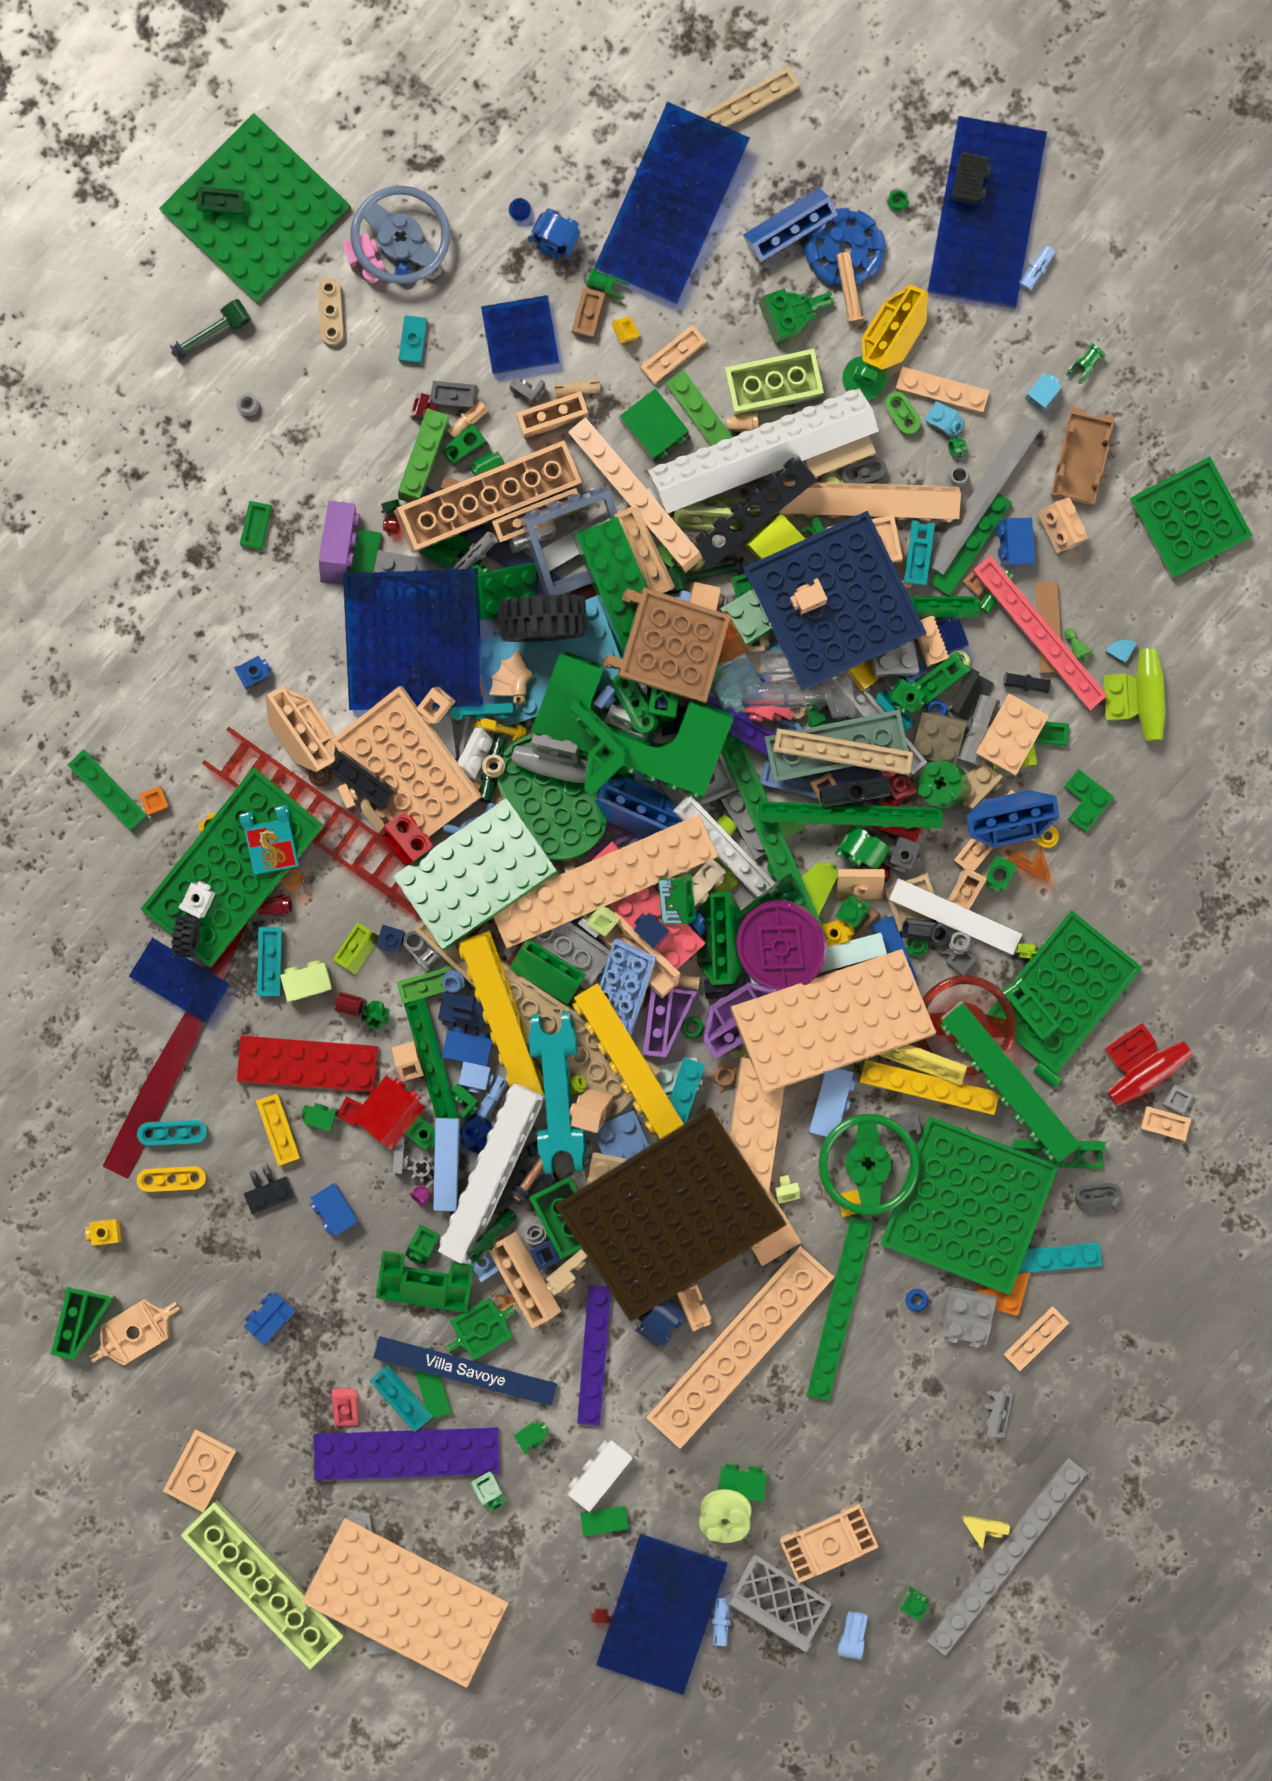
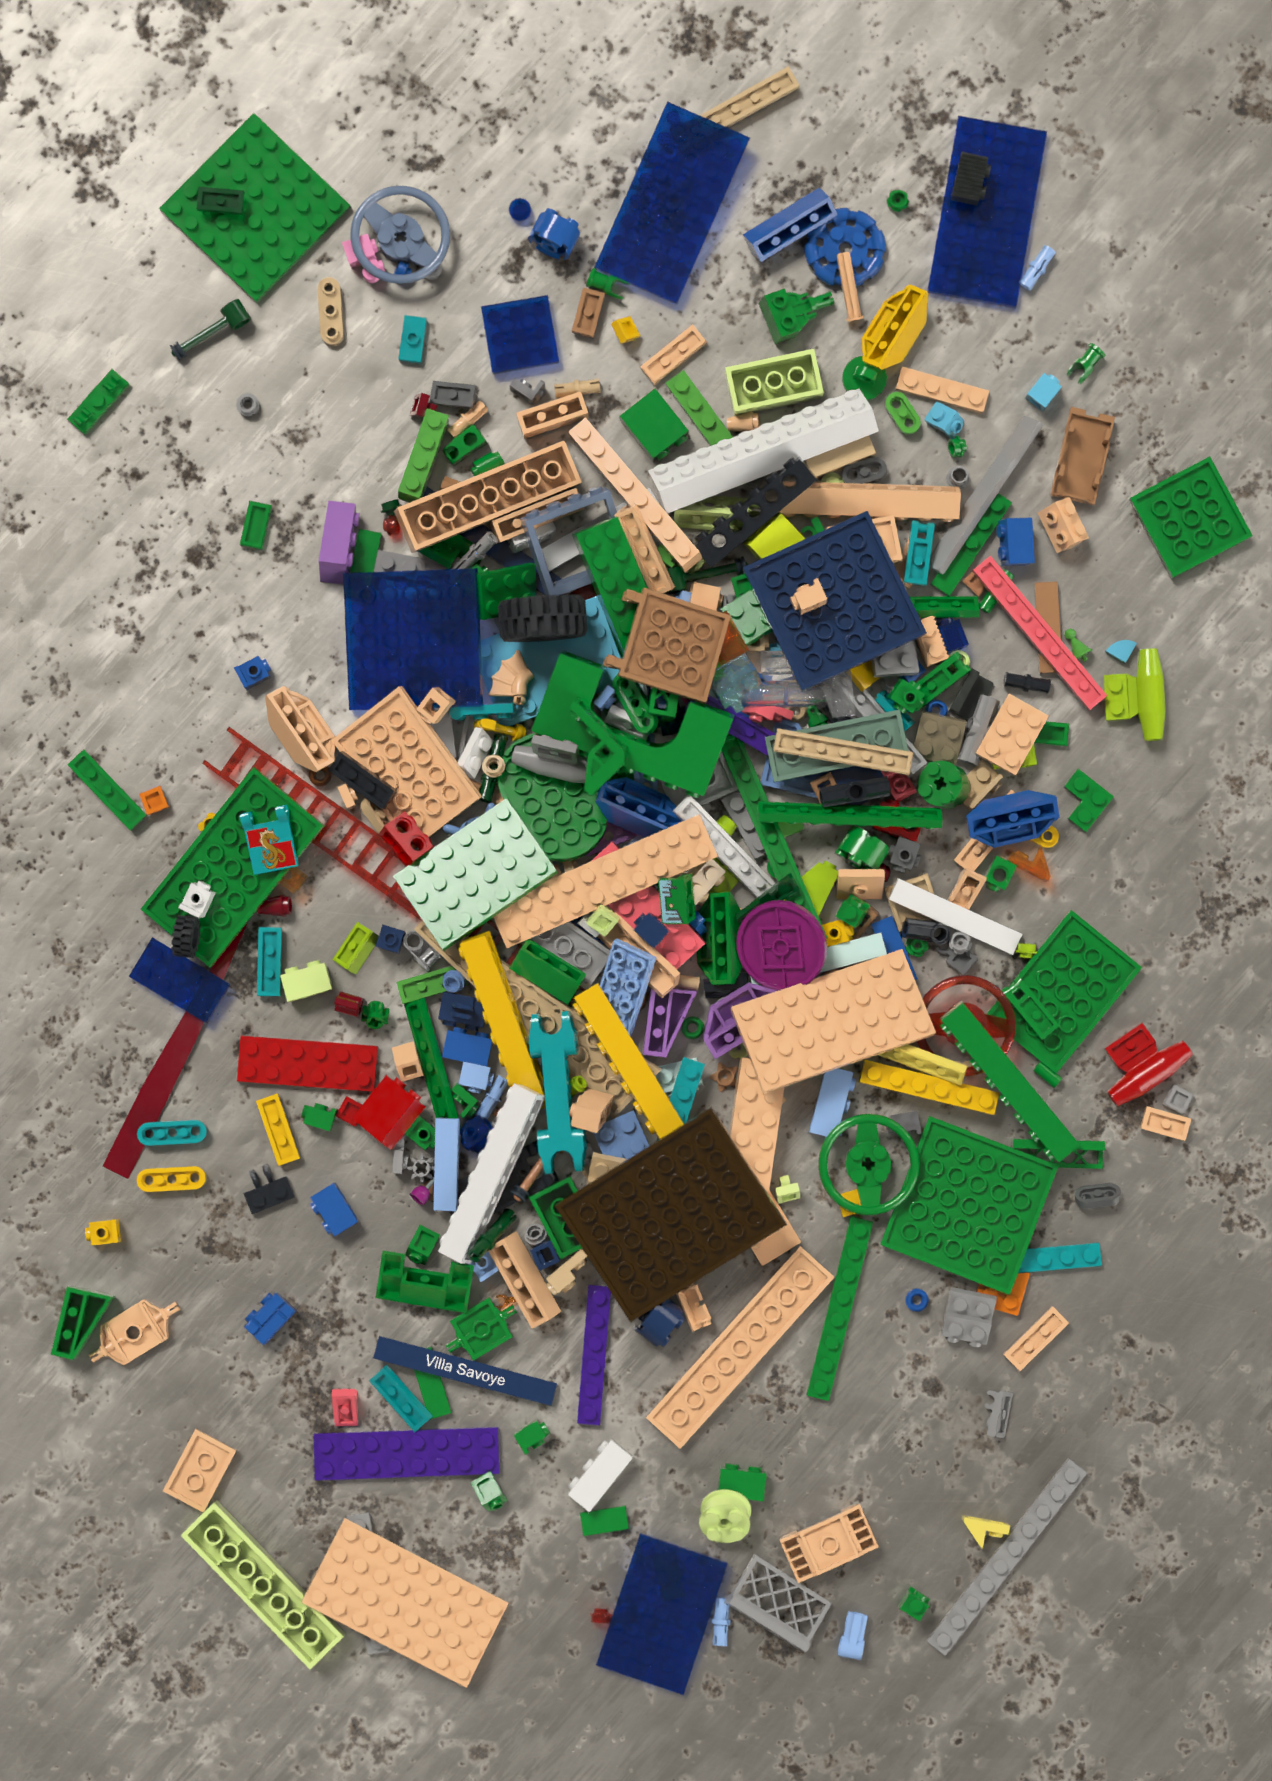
(98, 401): none -> green plate

